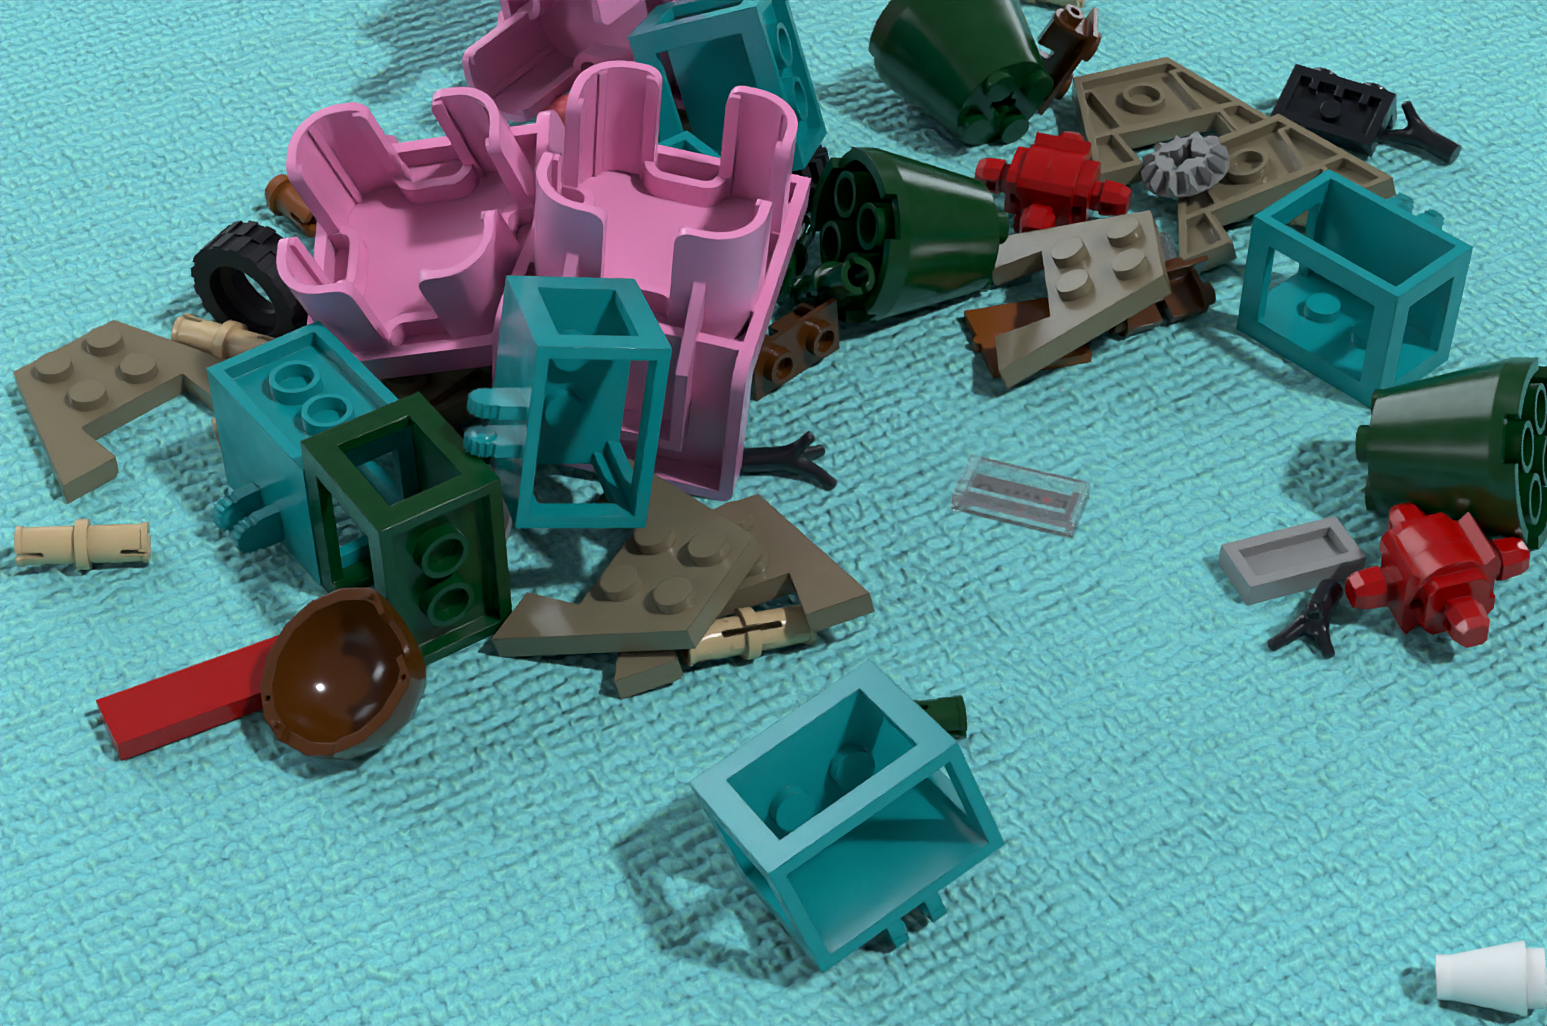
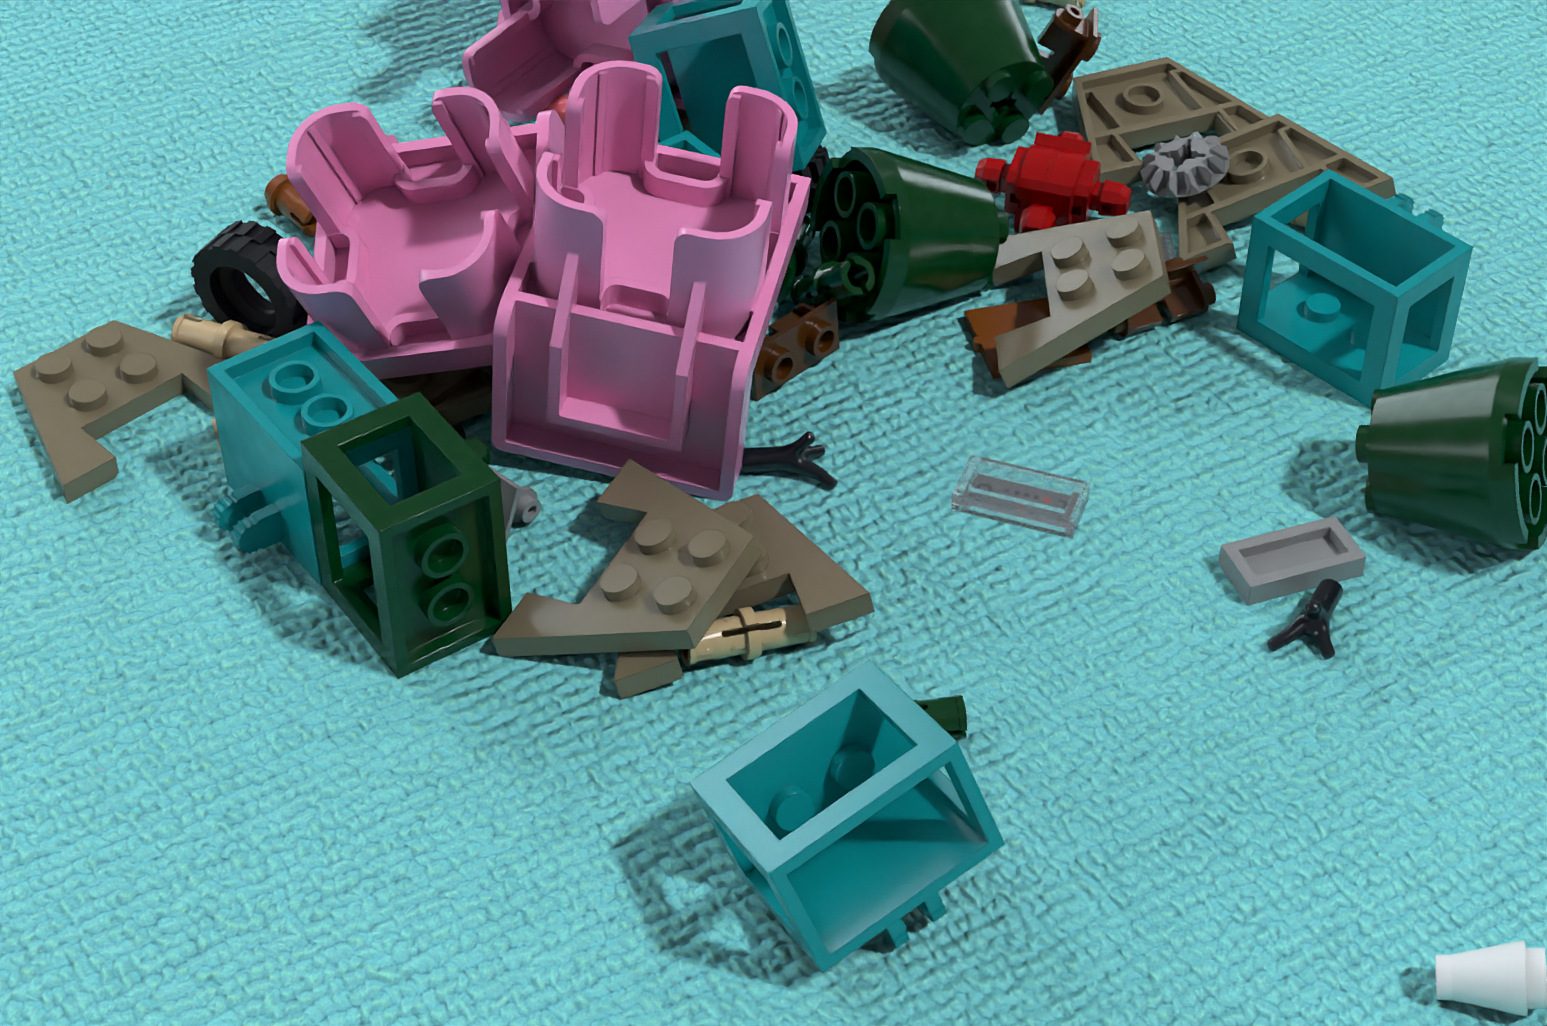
(82, 544): tan pin -> none
(185, 701): red tile -> none
(342, 676): reddish brown cylinder -> none
(564, 396): teal piece -> none
(1338, 108): black bracket -> none
(1421, 135): black bar -> none
(1437, 574): red piece -> none

